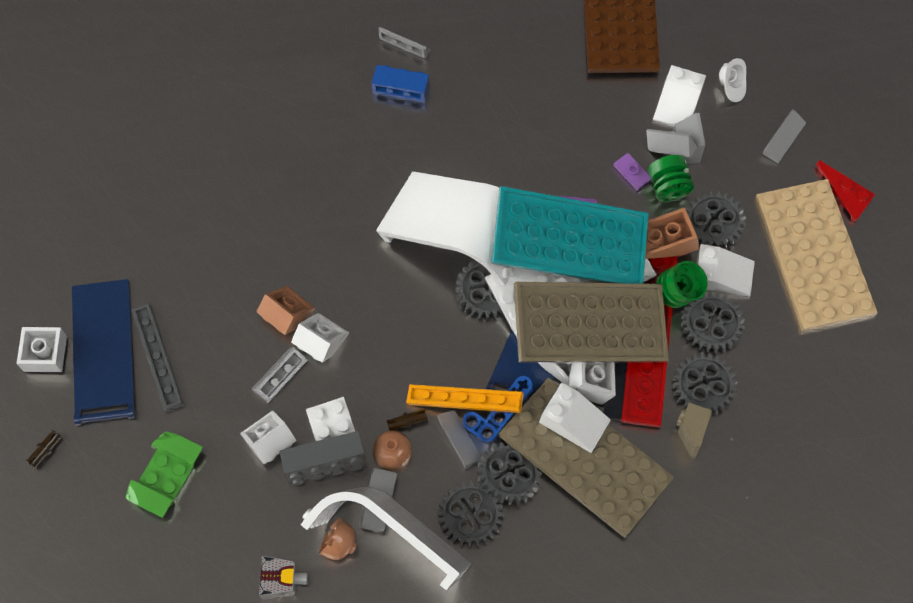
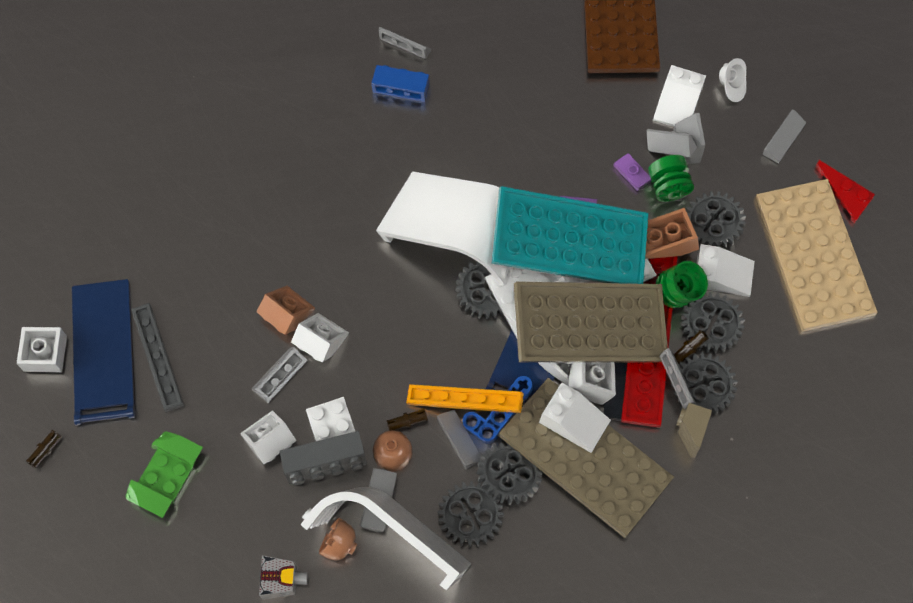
(677, 378): none -> light grey slope
(691, 346): none -> dark brown pin

